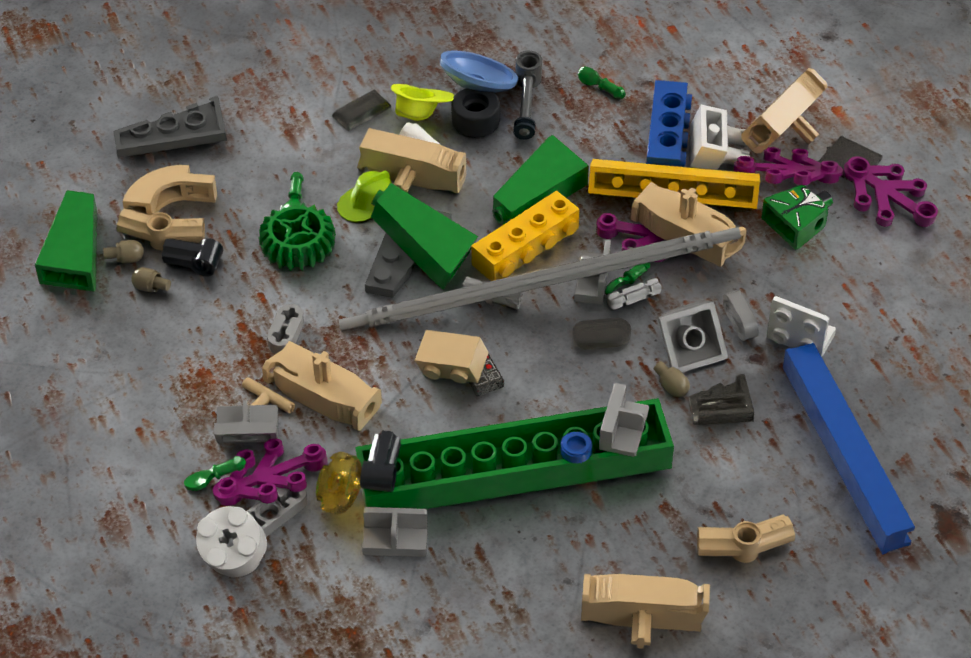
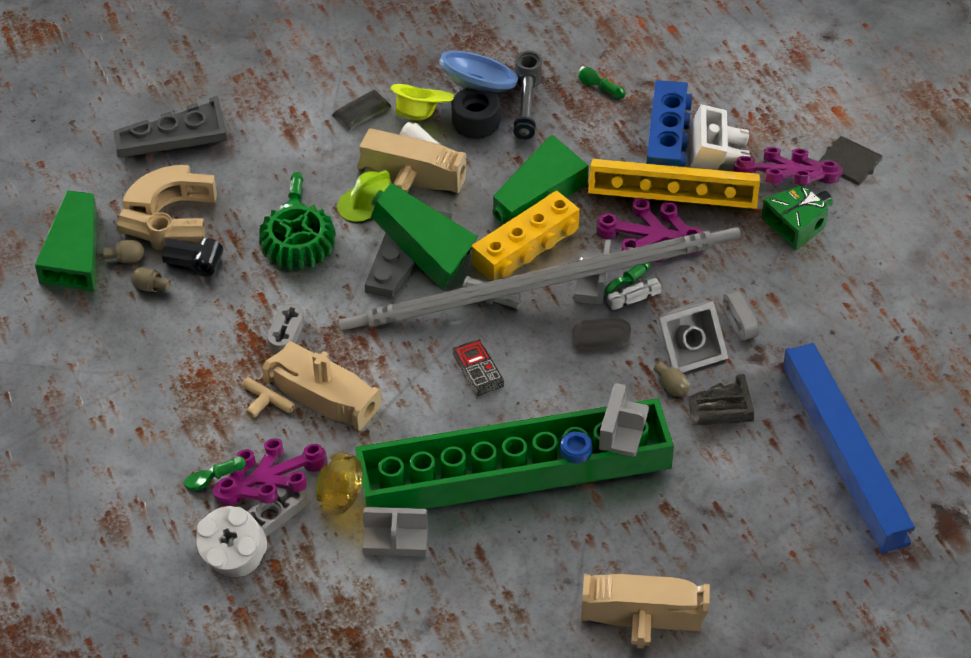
(246, 423): light grey panel -> none
(381, 469): black piece -> none
(451, 356): tan brick -> none
(680, 215): tan piece -> none
(733, 541): tan piece -> none
(787, 112): tan piece -> none
(798, 326): white bracket -> none
(862, 173): magenta plant -> none

